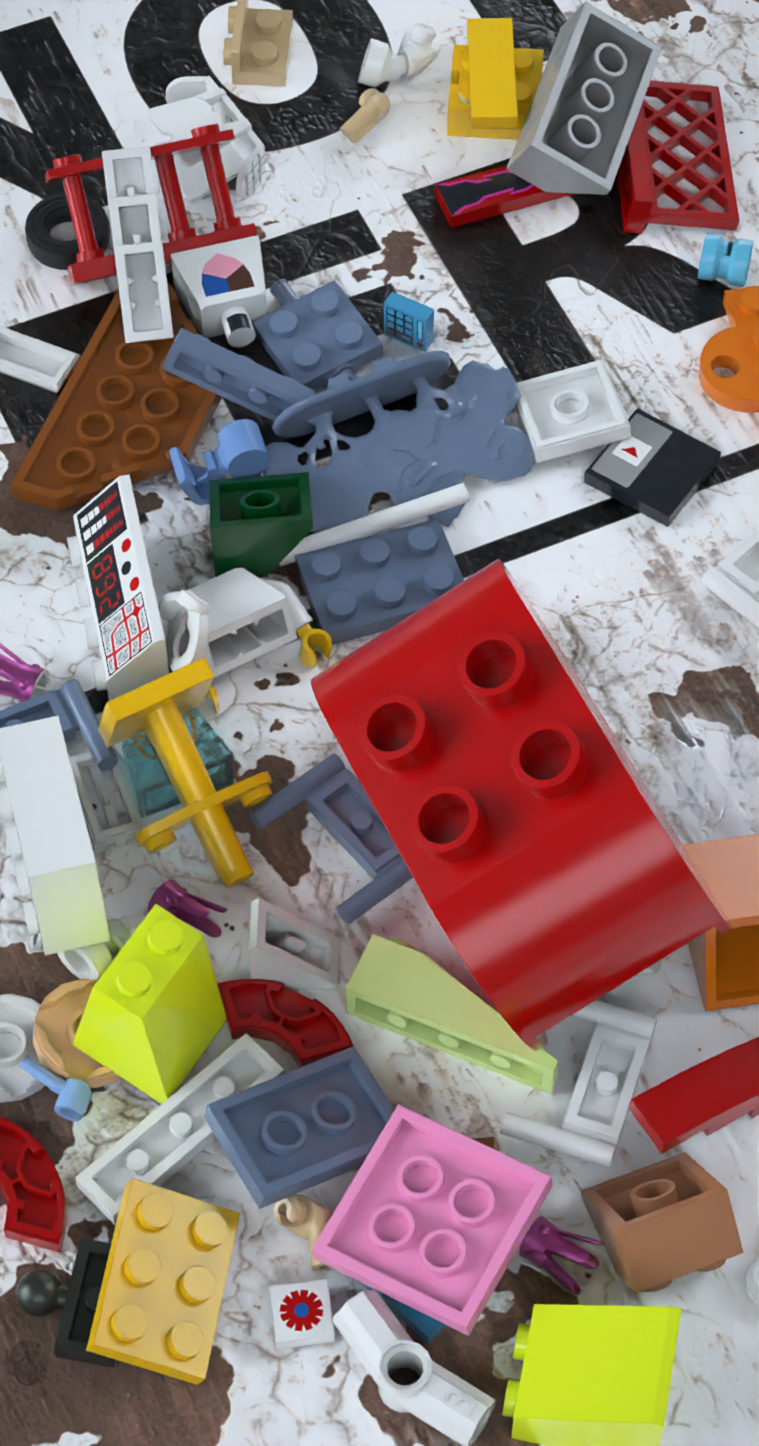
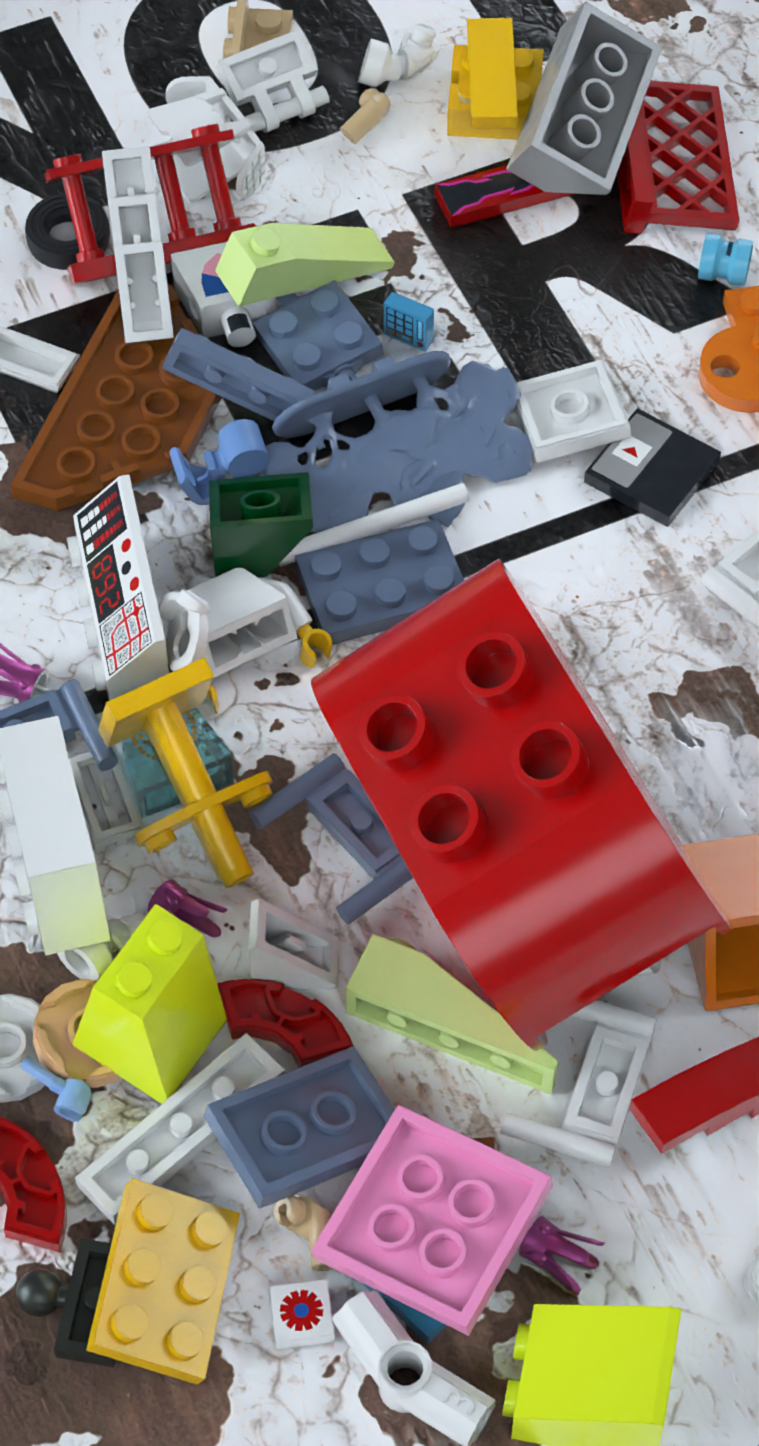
(270, 68): none -> white plate
(296, 257): none -> yellowish green slope
(663, 1222): nougat slope -> none

